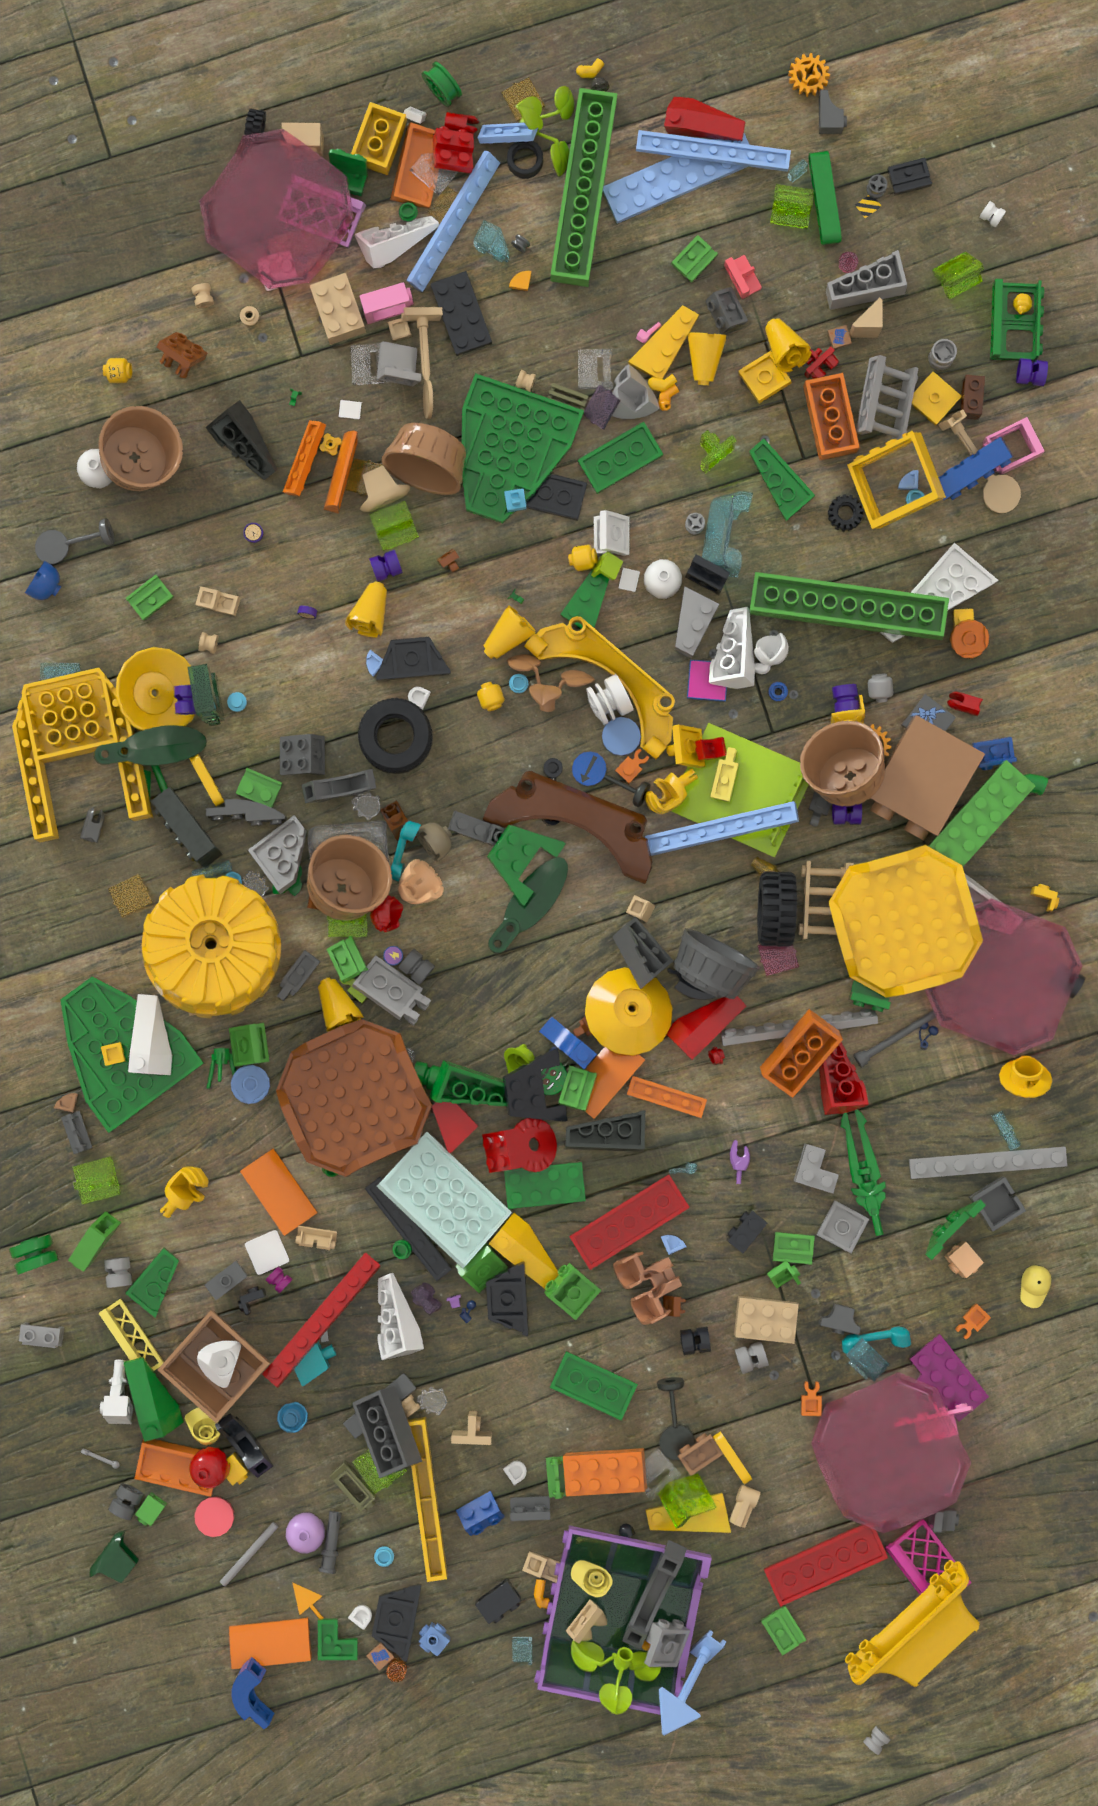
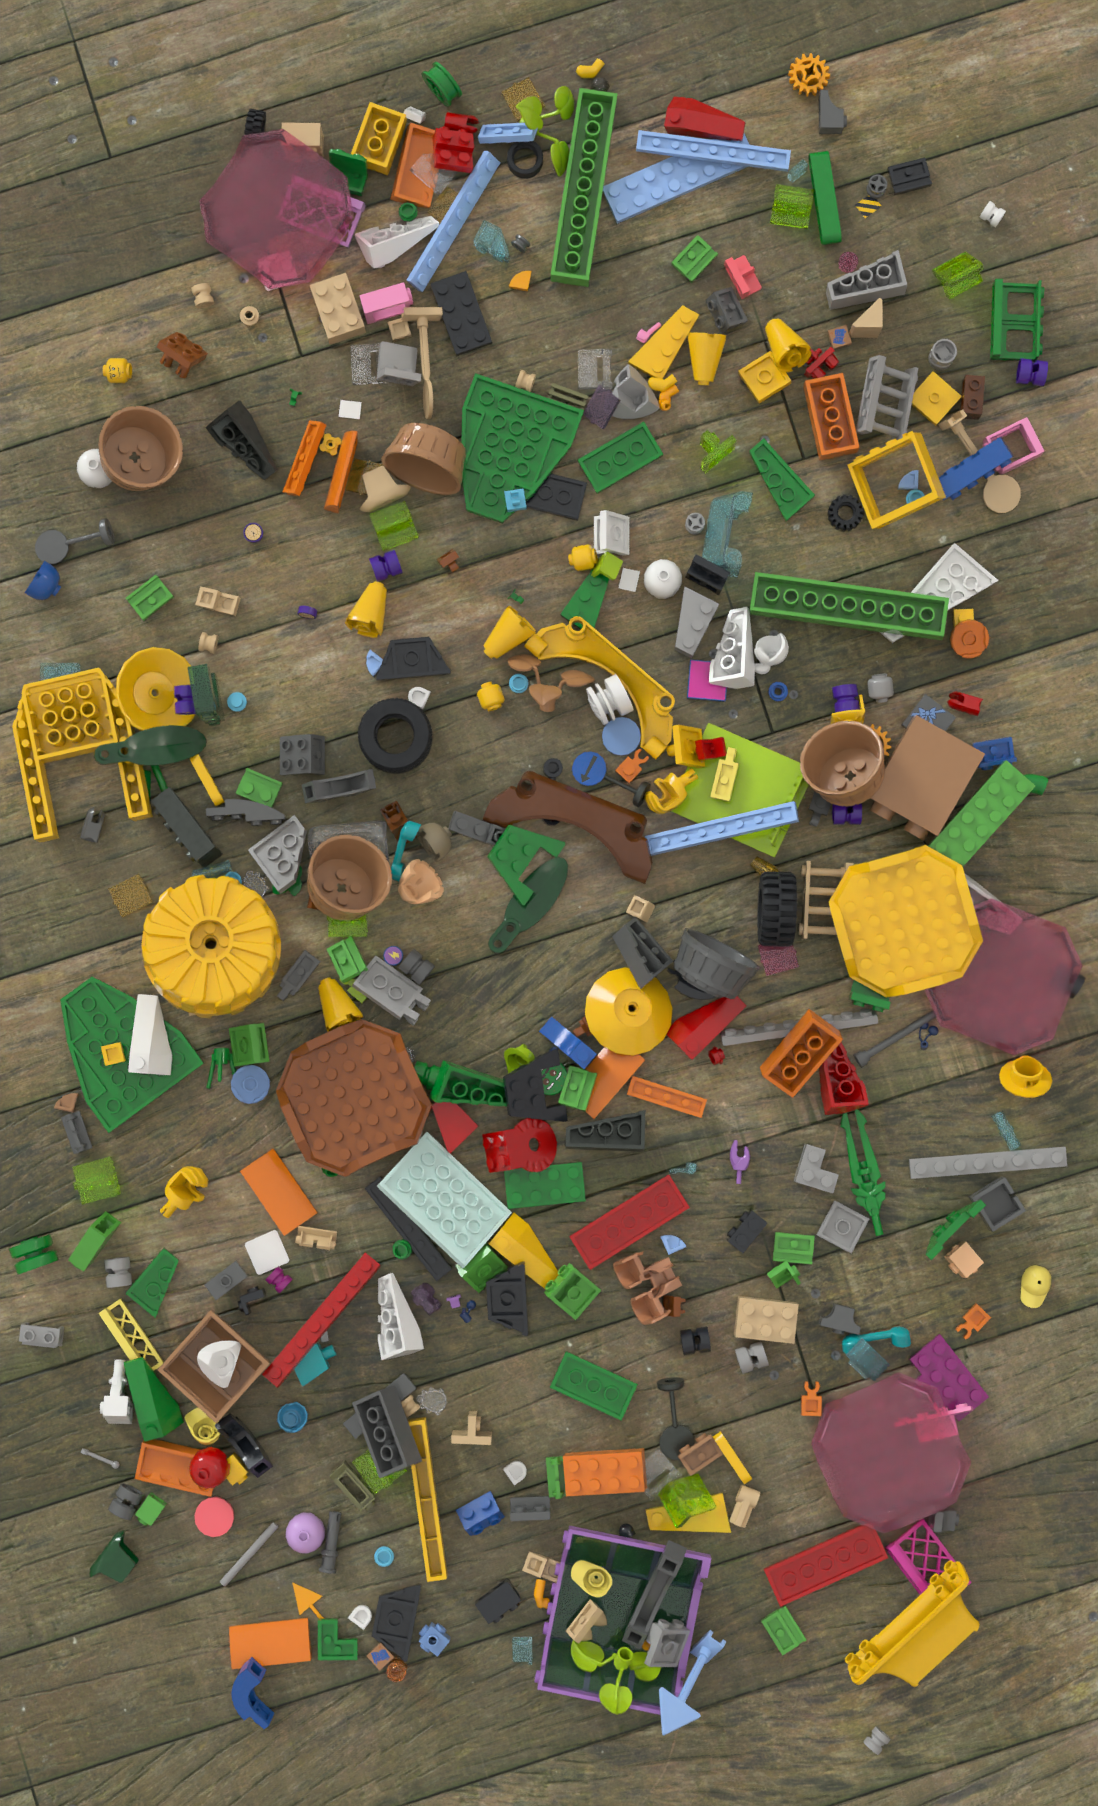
(366, 805): clear piece -> none
(387, 914): red hair -> none
(1022, 303): yellow plate -> none
(1043, 892): yellow bracket -> none

